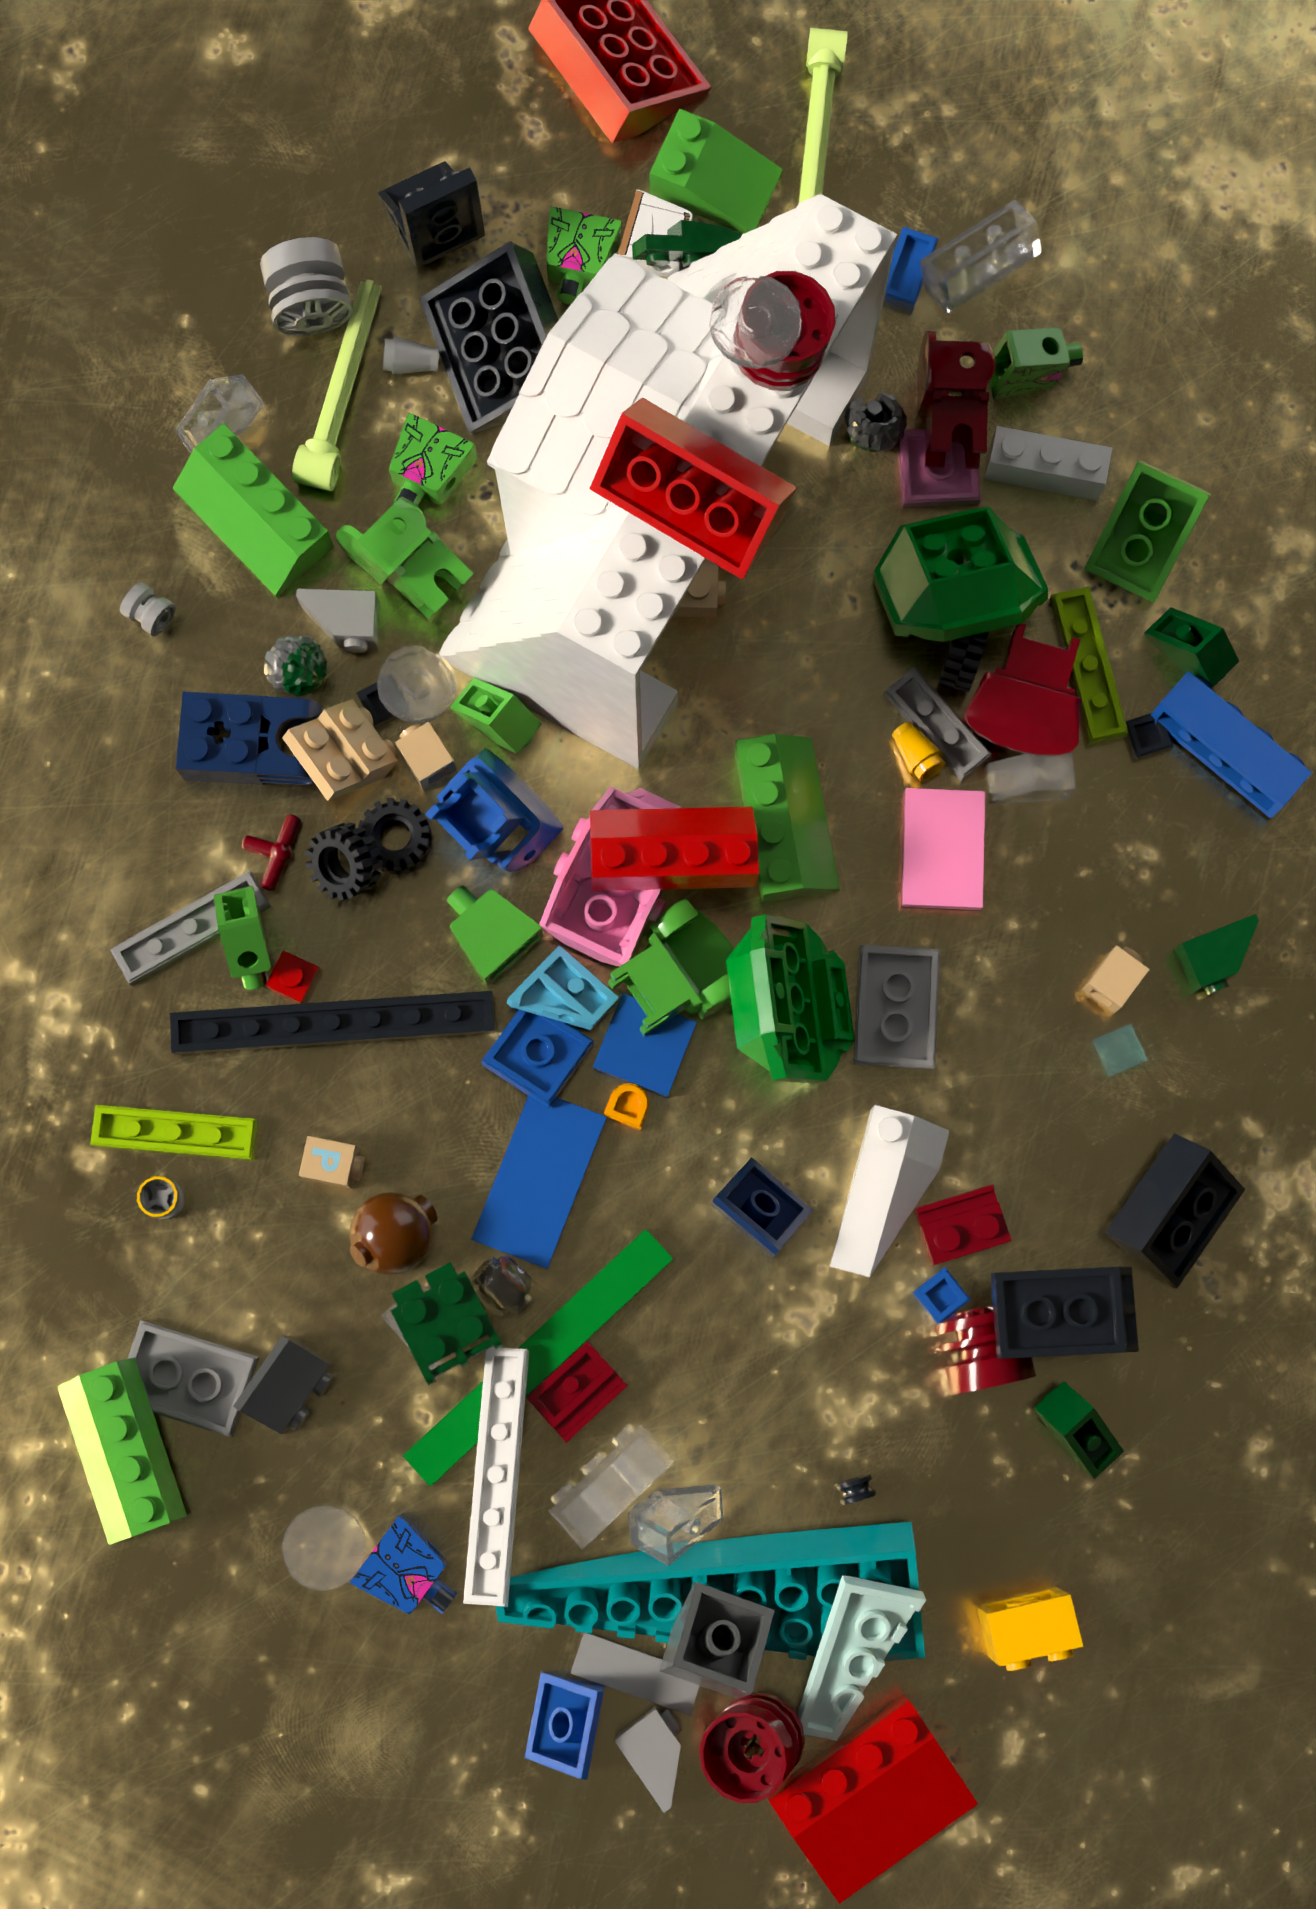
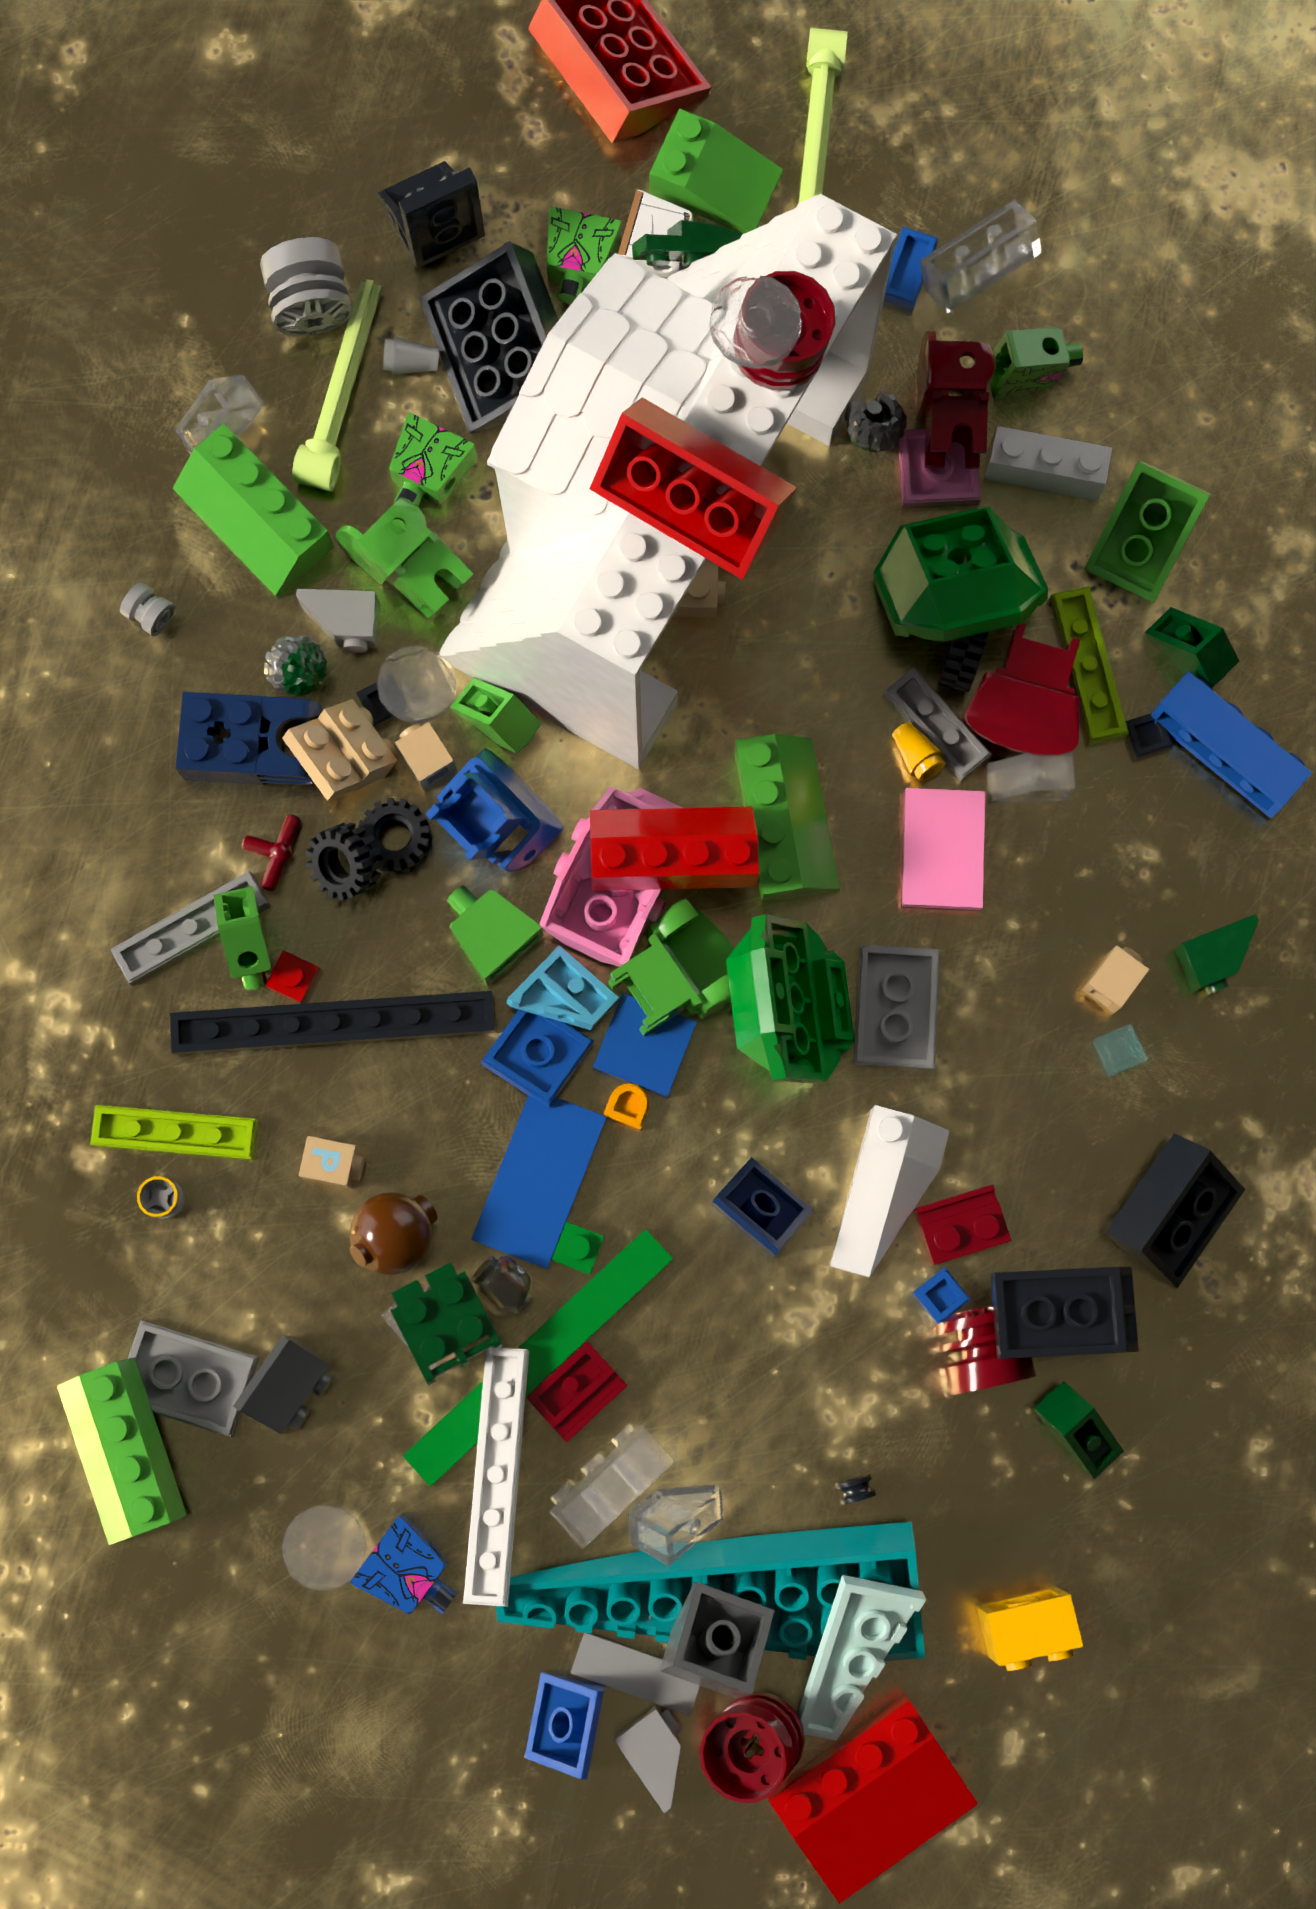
(578, 1248): none -> green plate

